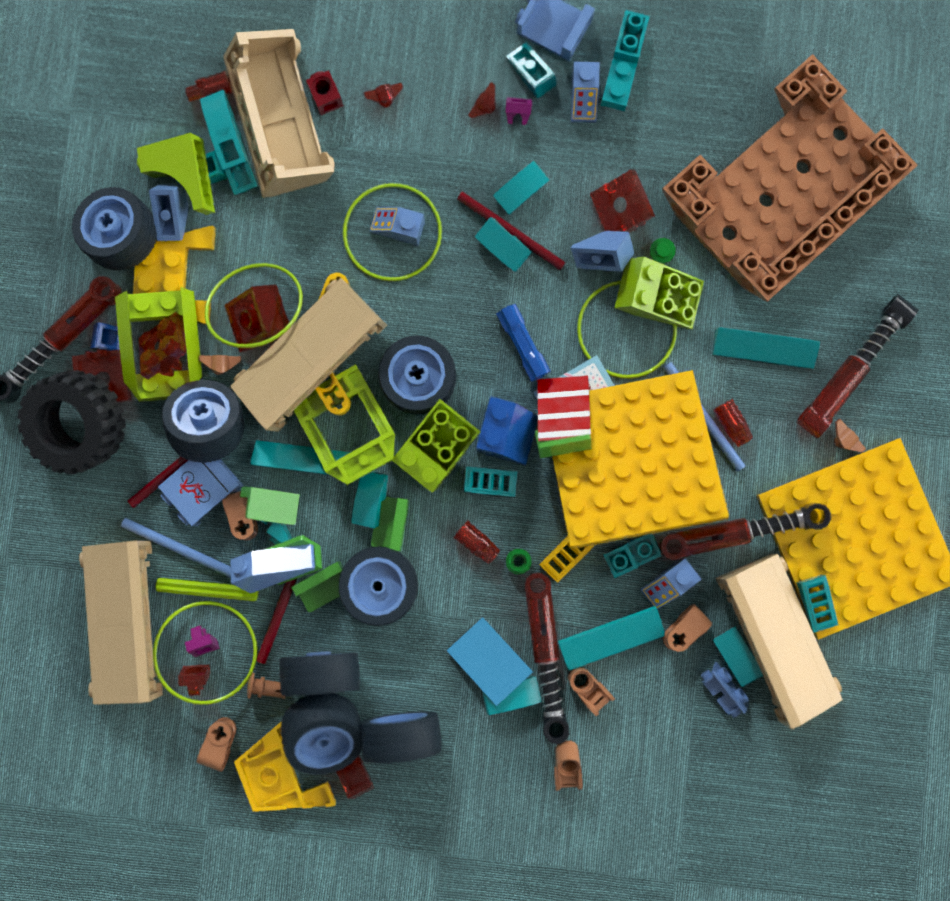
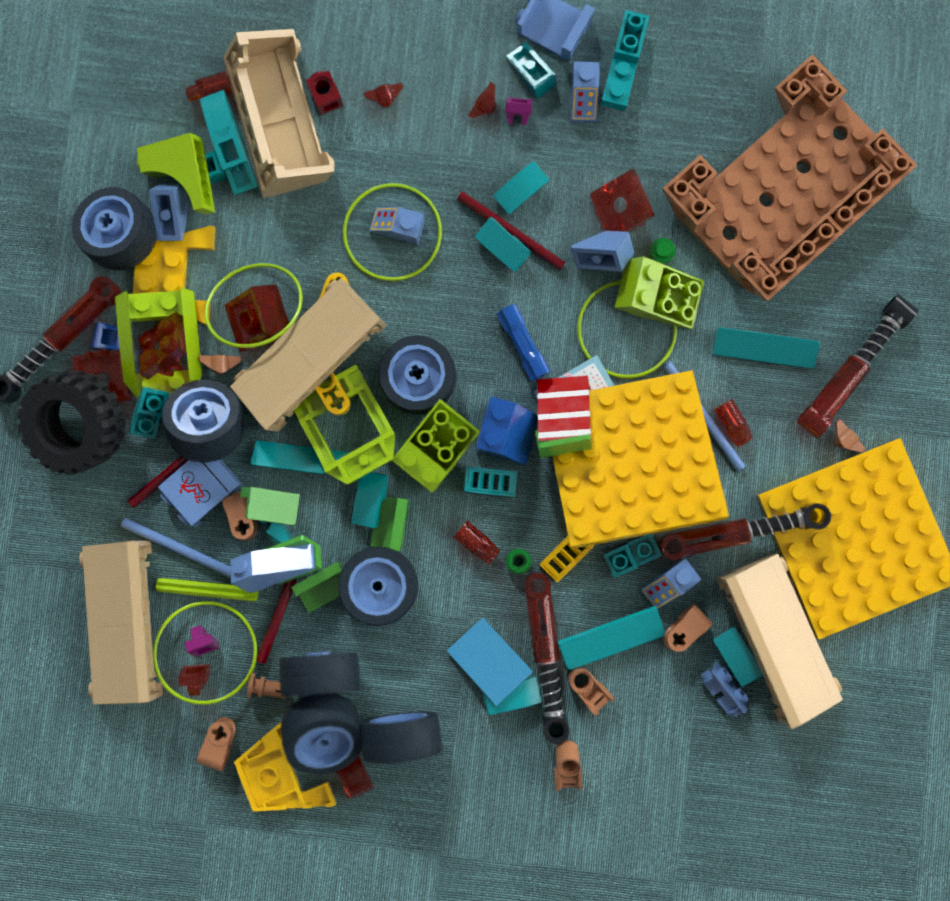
(148, 412): none -> teal slope
(803, 587): teal slope -> none

